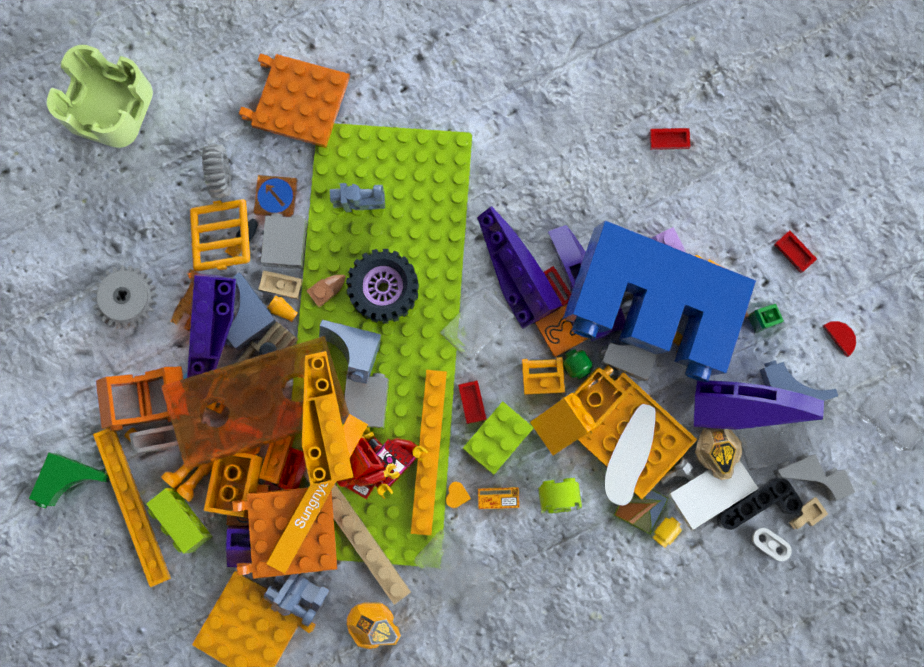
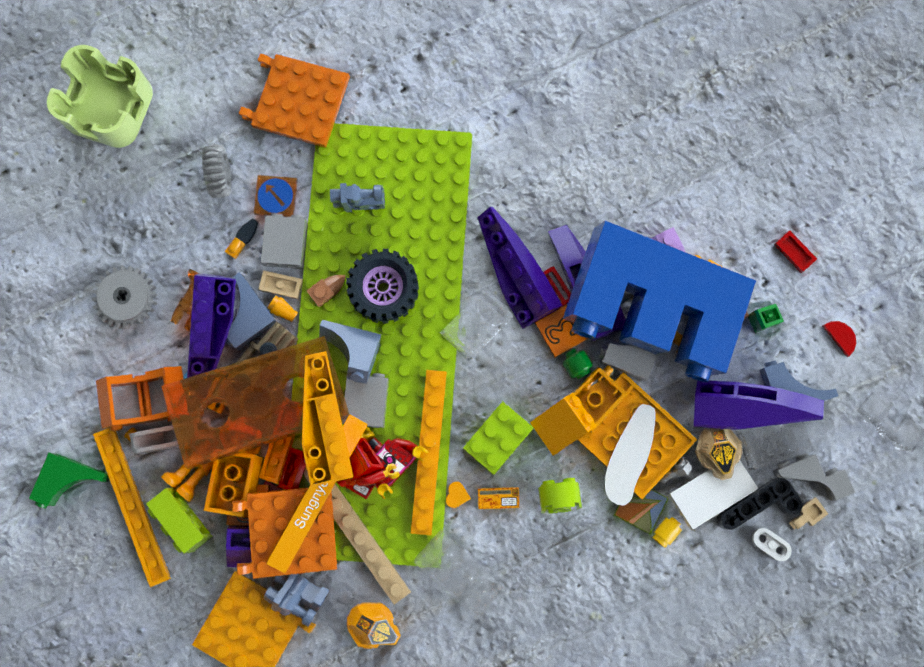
(242, 221): light orange bar -> none
(472, 402): red tile -> none
(543, 382): light orange plate -> none
(669, 138): red tile -> none

